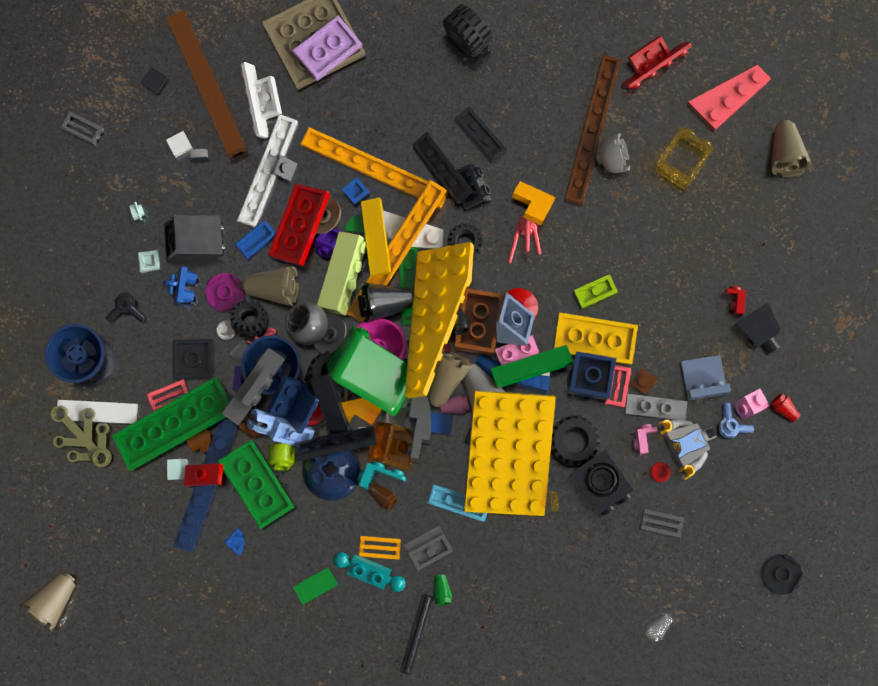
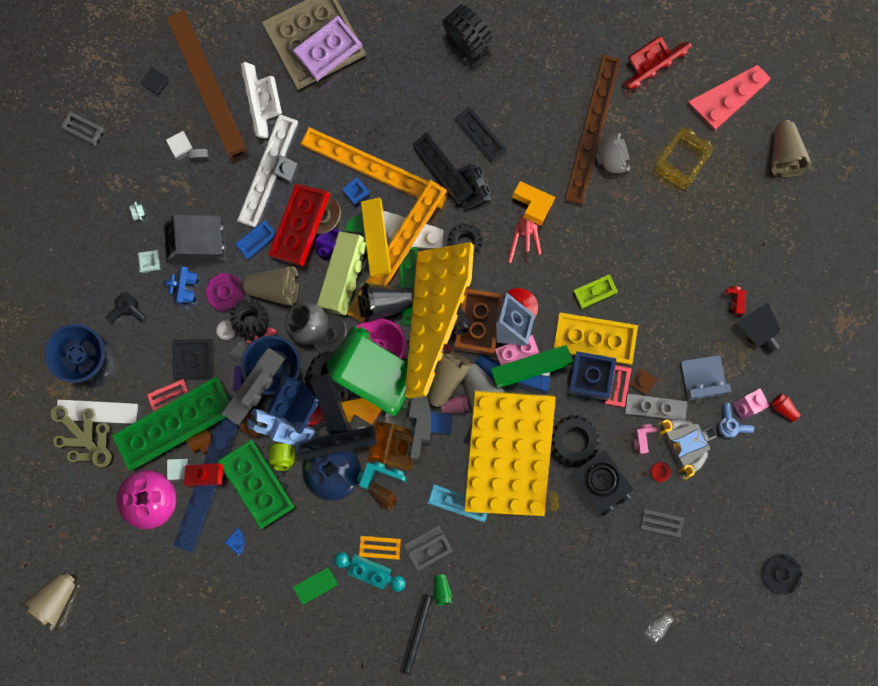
(153, 507): none -> dark pink piece

